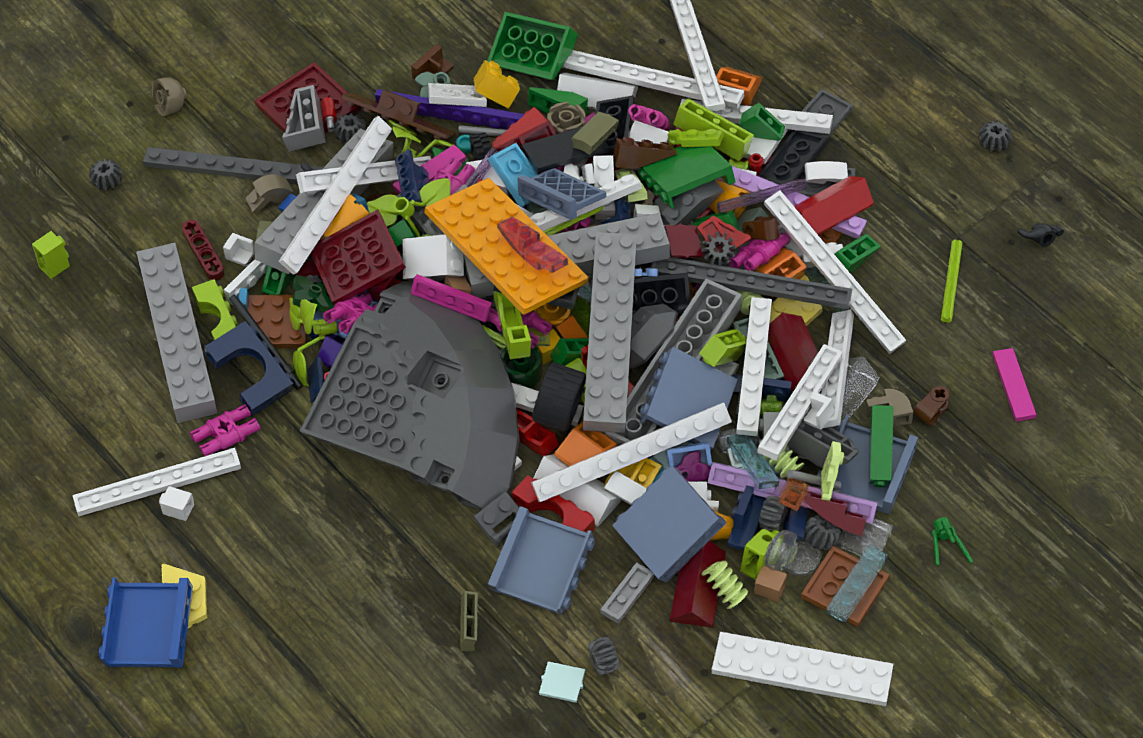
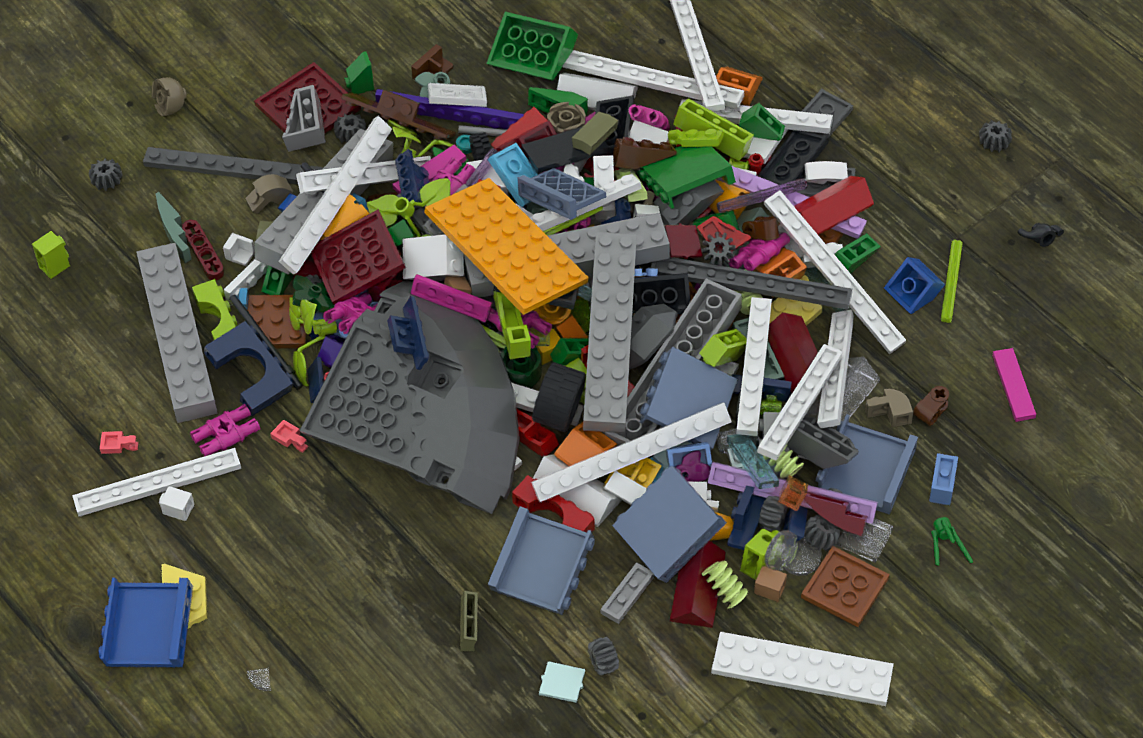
(114, 442): none -> coral plate
(173, 227): none -> sand green slope
(260, 678): none -> clear tile
(289, 434): none -> coral plate
(328, 112): red piece -> none
(360, 75): none -> green slope
(408, 334): none -> dark blue bracket
(493, 515): dark grey plate -> none
(494, 85): yellow brick -> none
(530, 247): clear pink slope -> none
(587, 173): white tile -> none
(809, 478): light grey bar -> none
(821, 411): white panel -> none
(830, 470): yellowish green wing -> none
(856, 583): clear light blue tile -> none
(880, 445): green slope -> none
(914, 285): none -> blue slope
(943, 479): none -> medium blue panel

